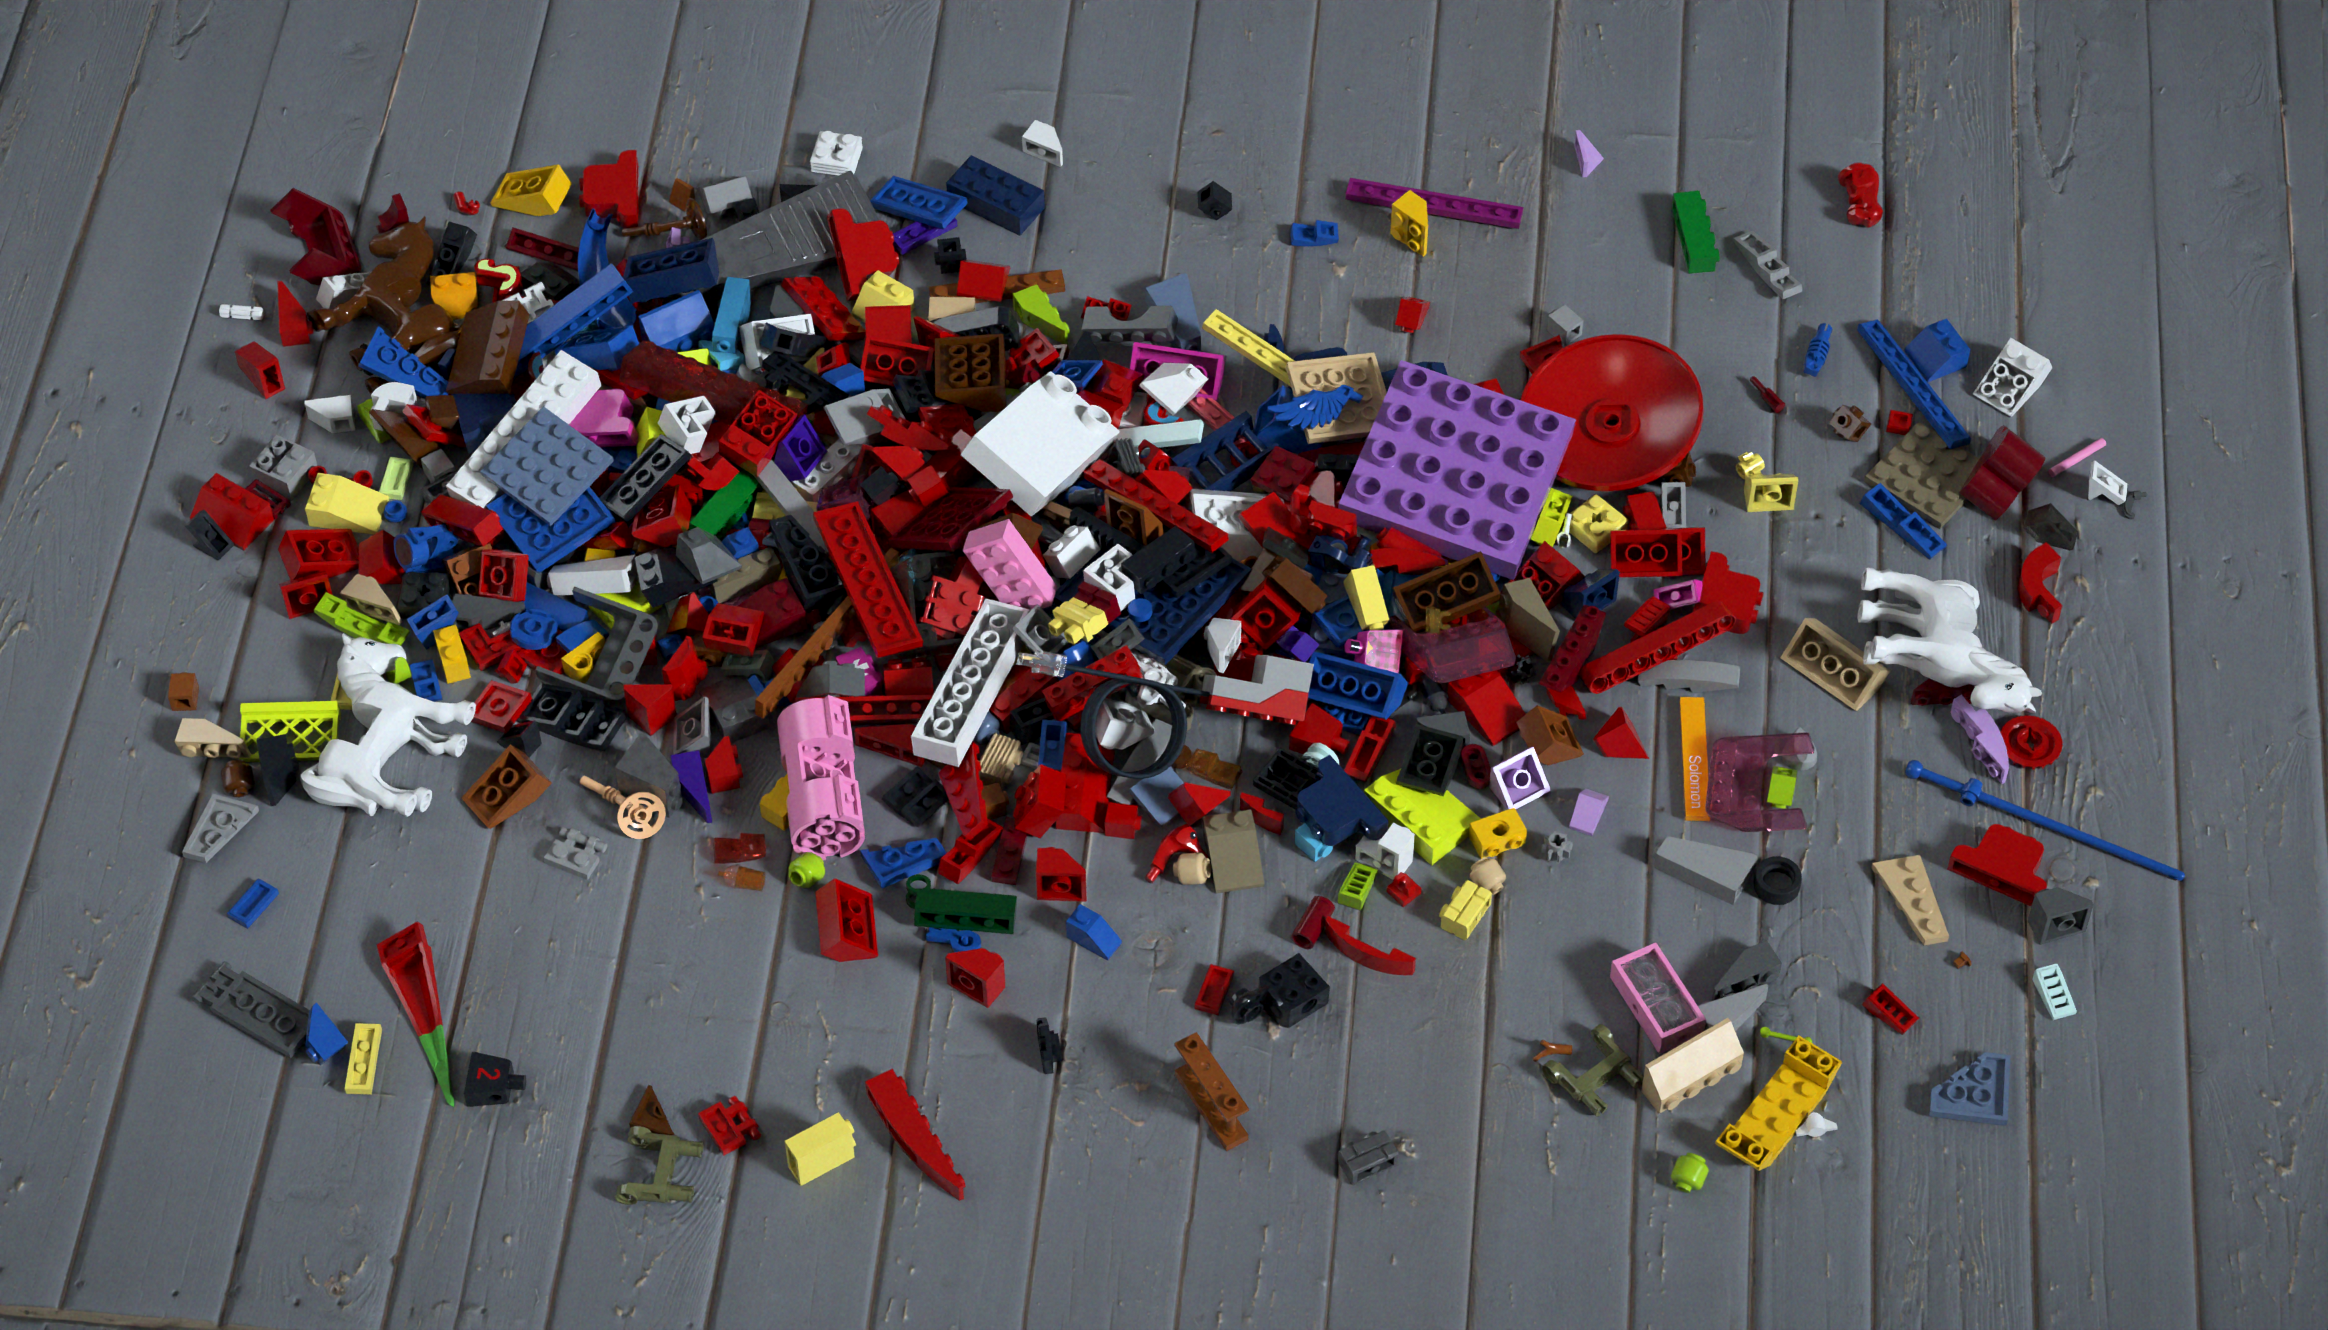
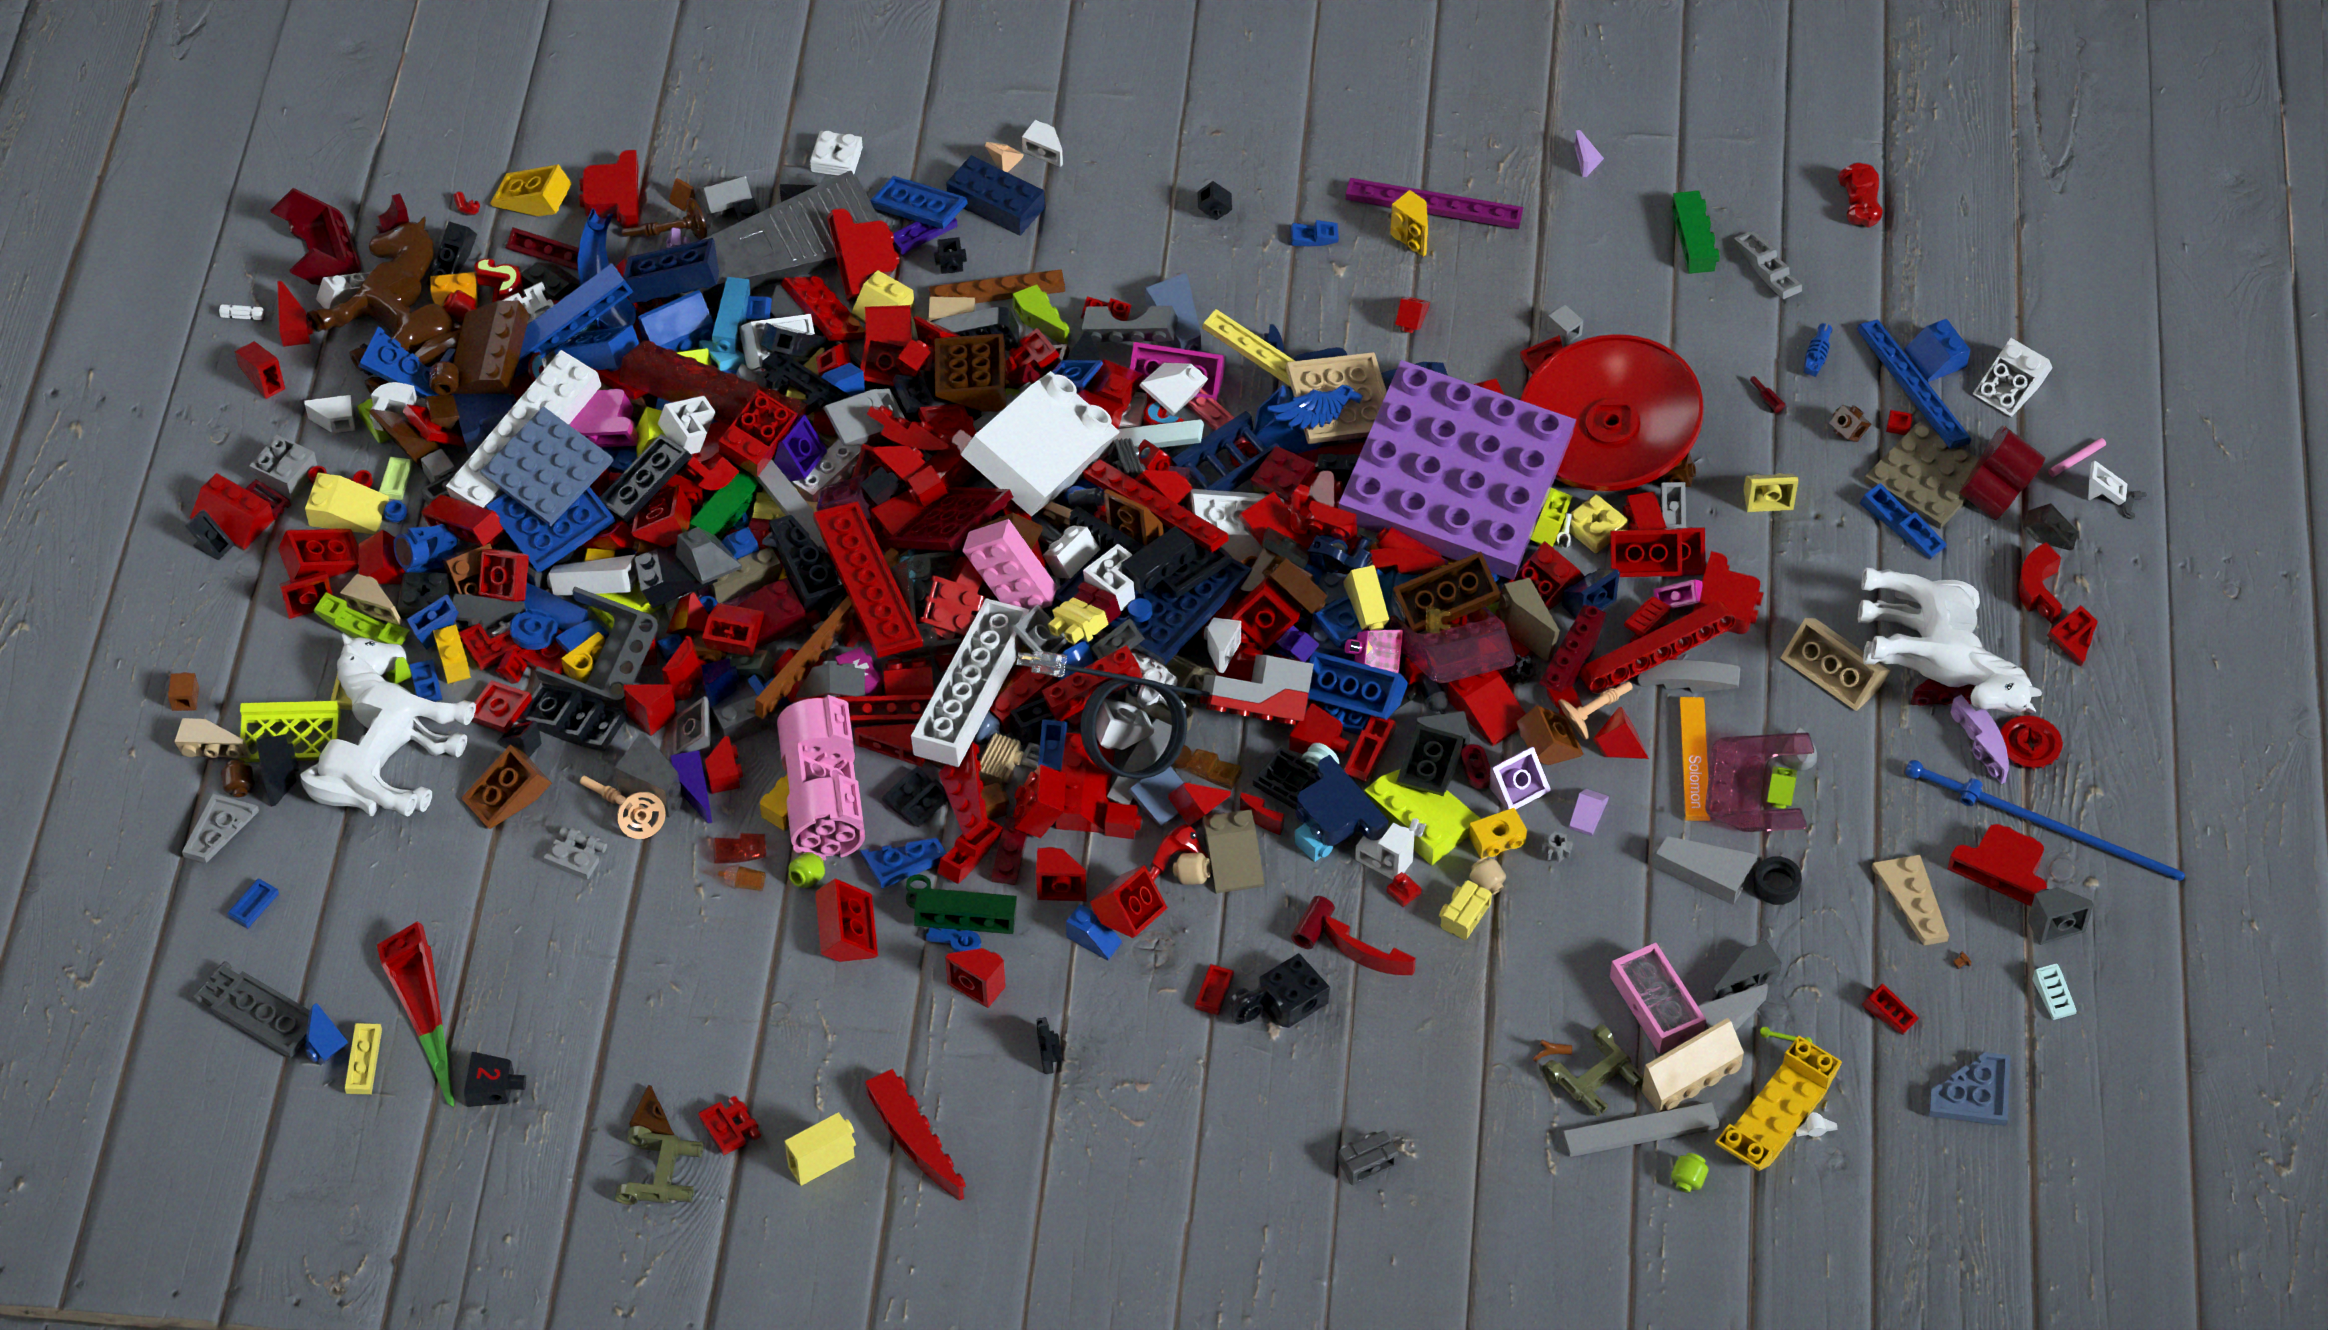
(444, 378): none -> reddish brown head
(458, 304): none -> red head
(719, 680): none -> clear blue slope
(758, 308): none -> blue tile
(913, 357): none -> red slope
(982, 280): red slope -> none
(1003, 155): none -> light nougat slope
(1129, 902): none -> red slope
(1211, 1091): dark orange fence -> none
(1351, 899): lime slope -> none
(1417, 828): none -> white hand
(1578, 715): none -> light nougat dish
(1640, 1129): none -> light grey tile
(1749, 465): light yellow gear -> none
(2075, 634): none -> red wing

